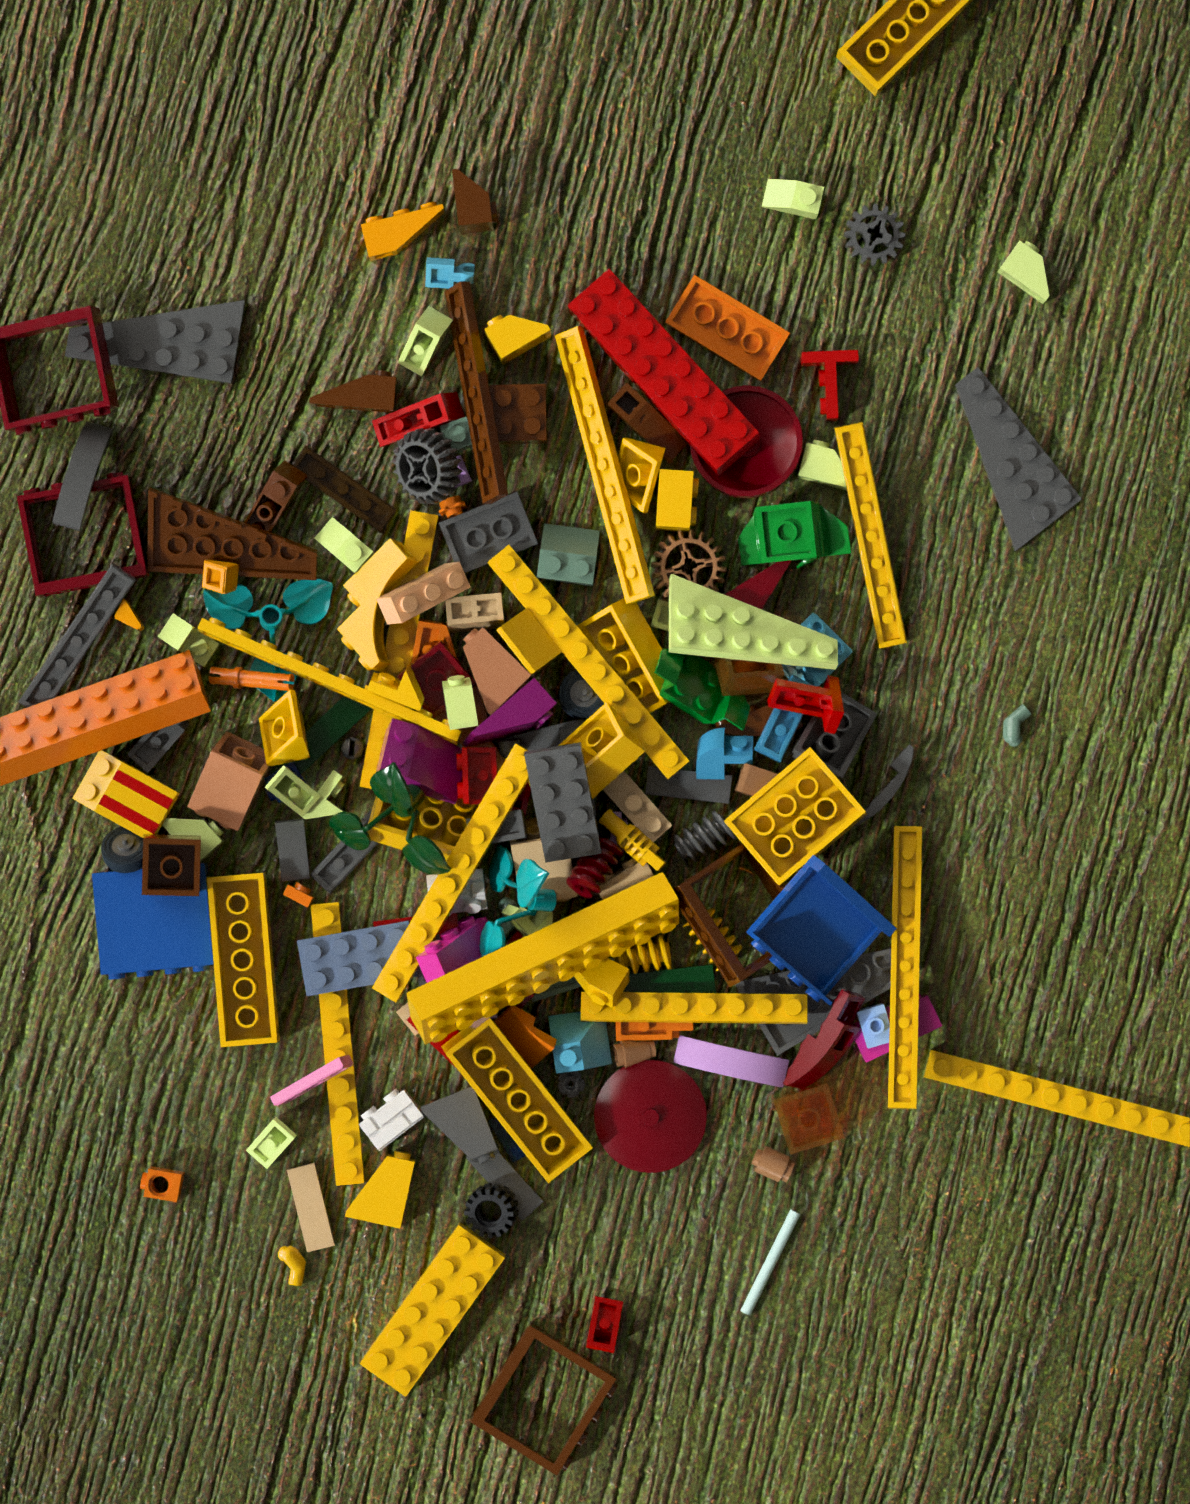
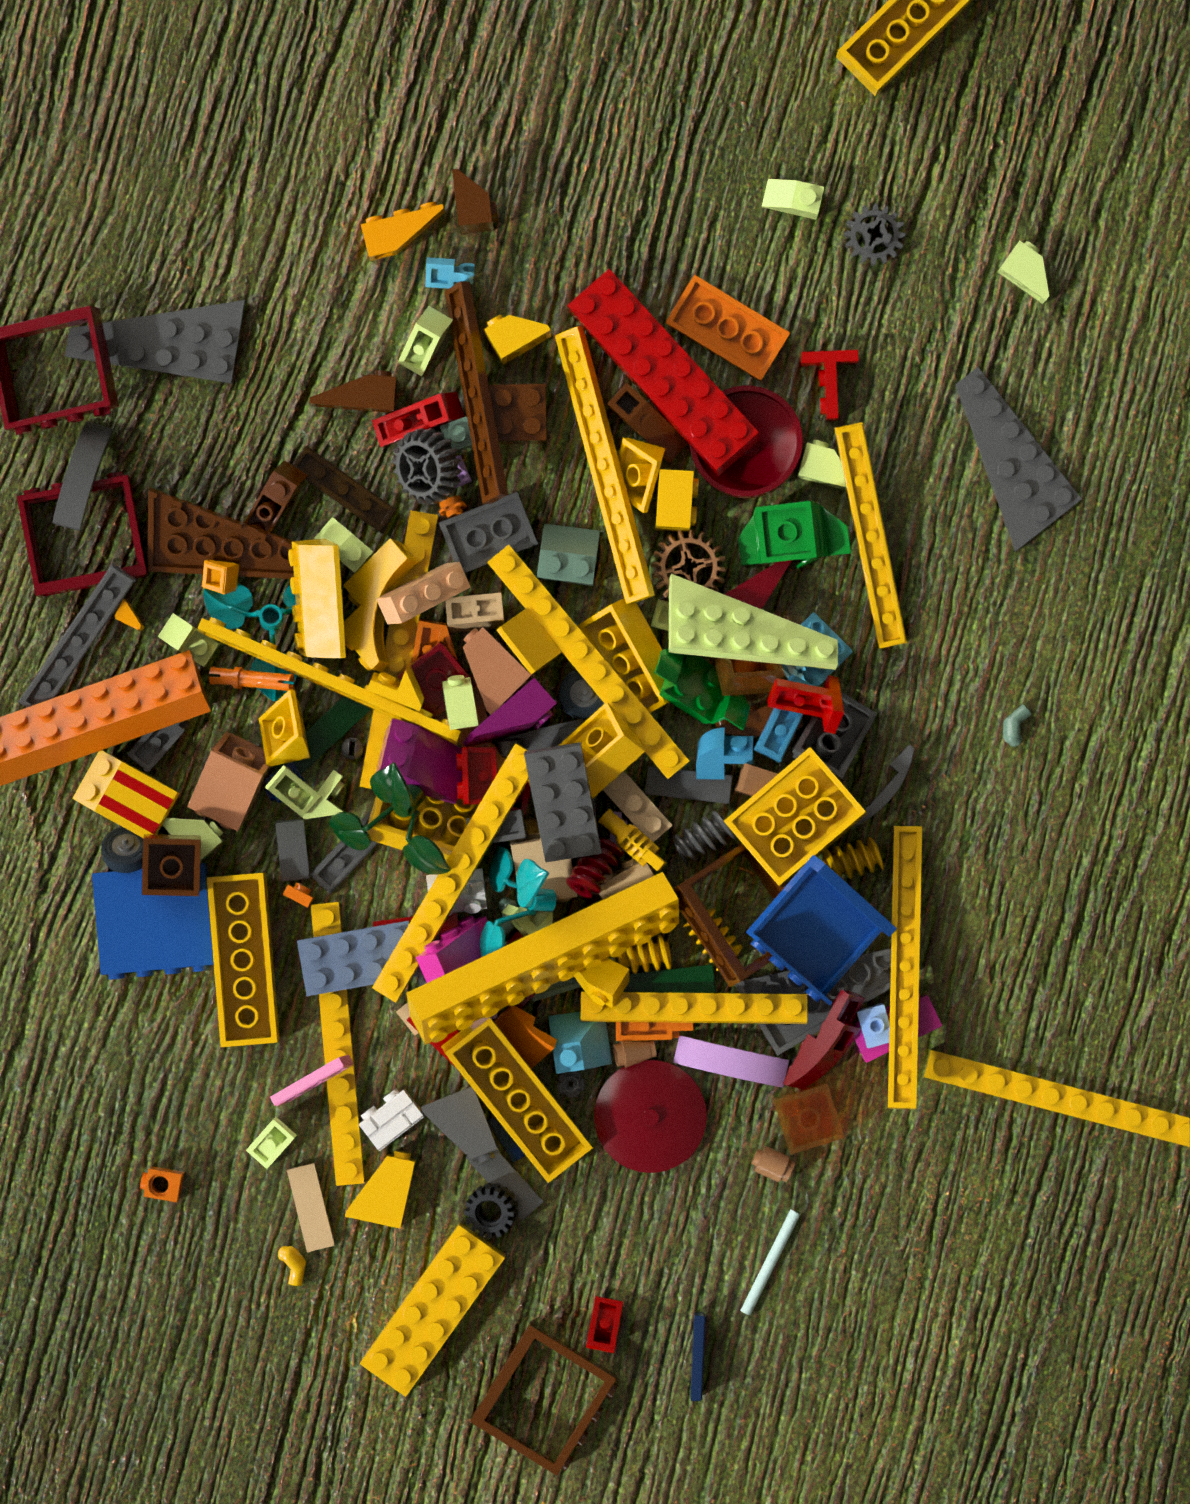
(317, 598): none -> yellow slope
(697, 1356): none -> dark blue tile
(854, 858): none -> yellow piece

